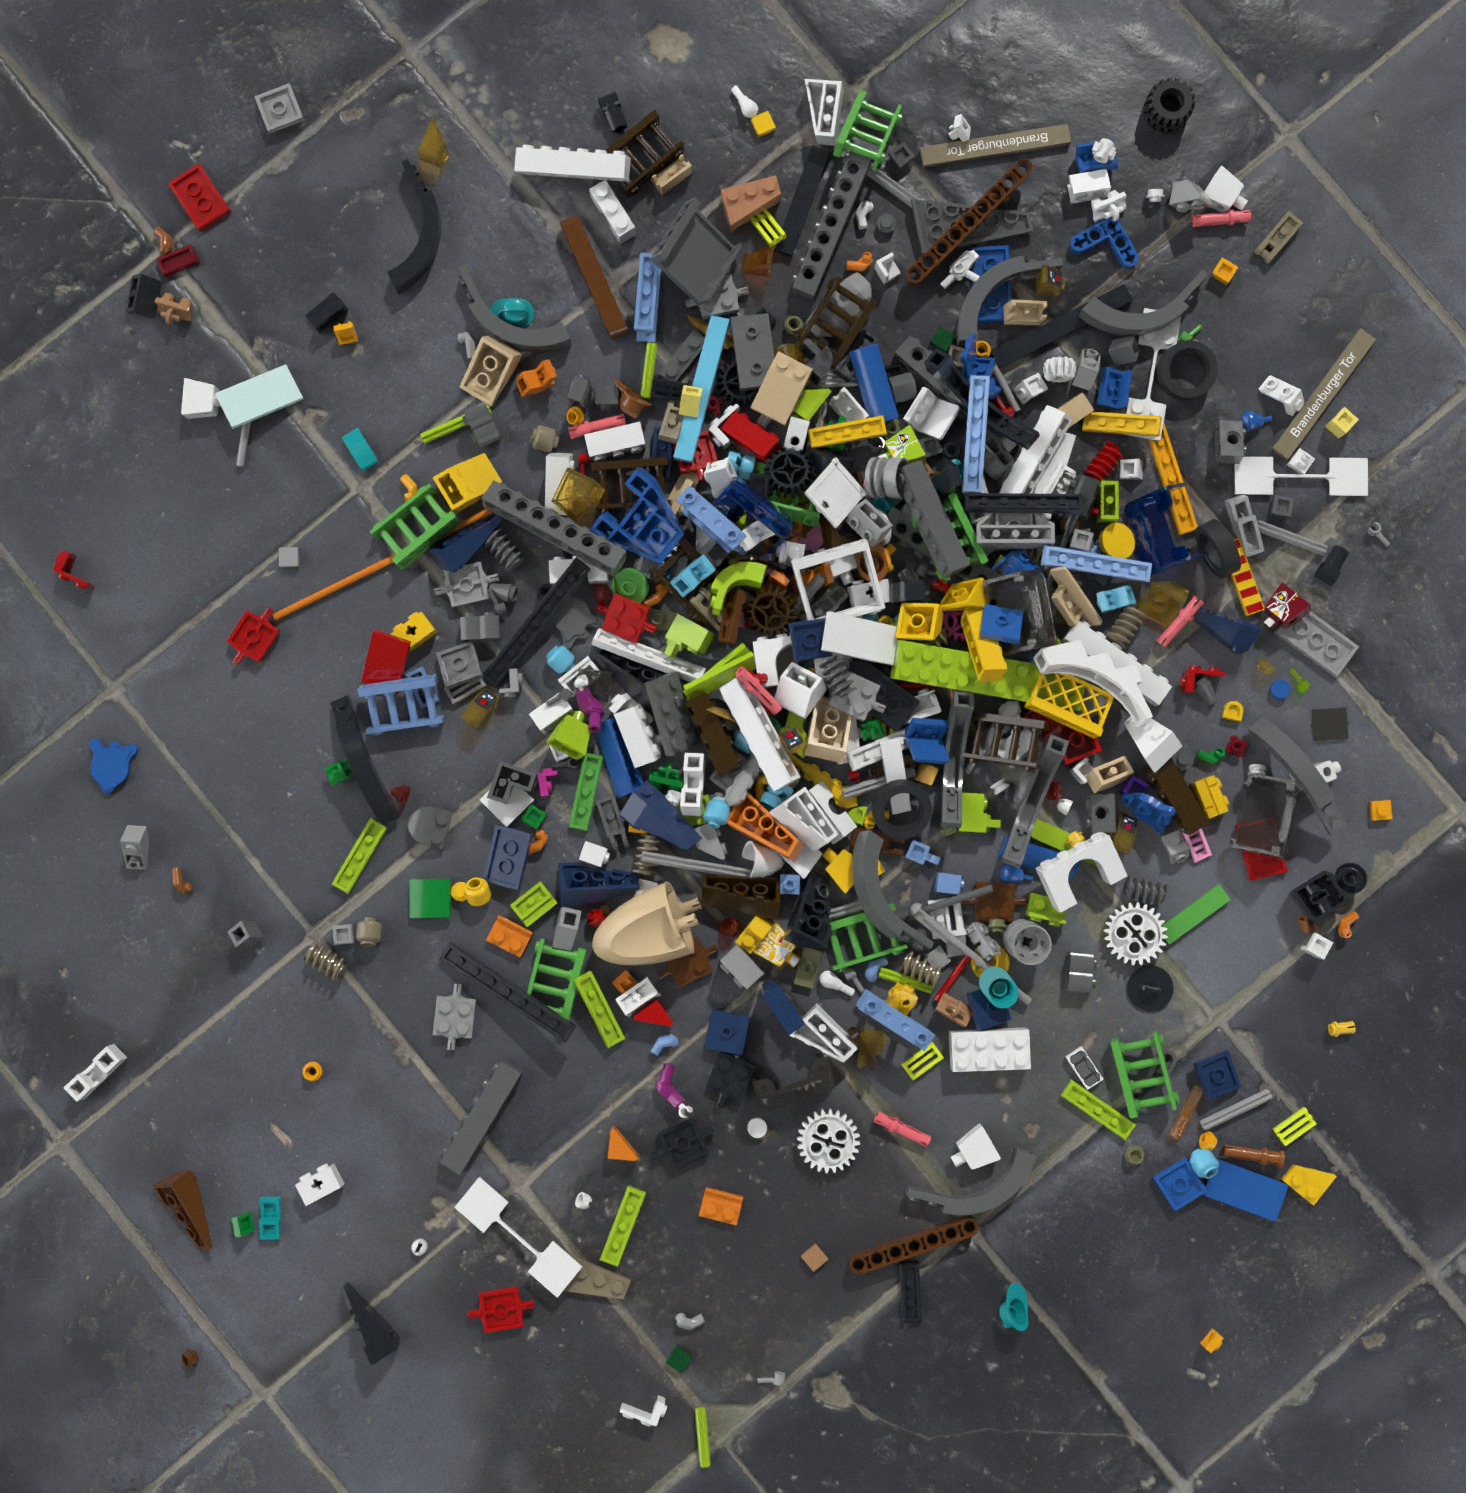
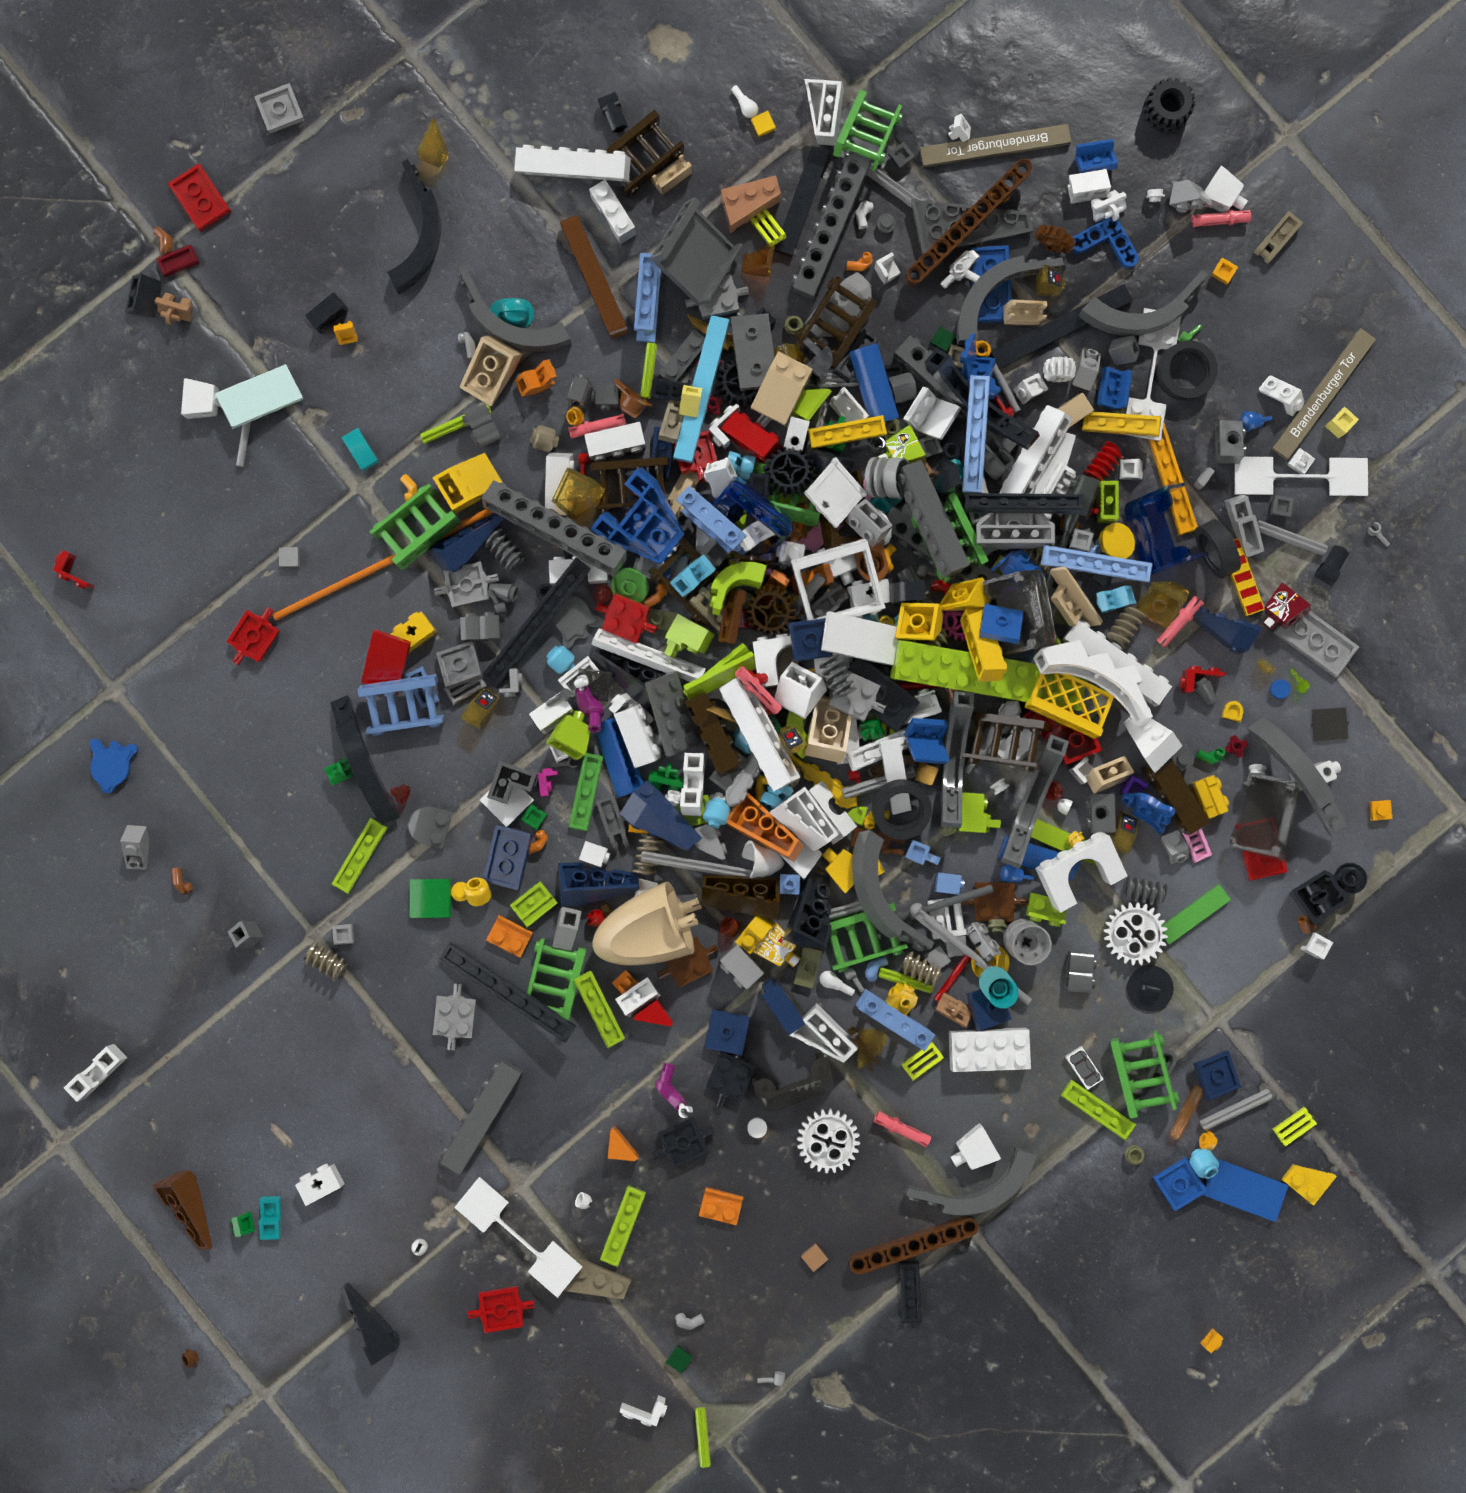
(306, 1071): light orange plate -> none
(369, 932): dark tan head -> none
(664, 1041): medium blue arm -> none
(1015, 1308): teal piece -> none
(1055, 239): none -> reddish brown gear
(1104, 150): white gear -> none
(1203, 478): none -> light grey tile
(1262, 1156): dark orange pin -> none
(1341, 1028): yellow pin -> none
(1344, 924): orange arm -> none

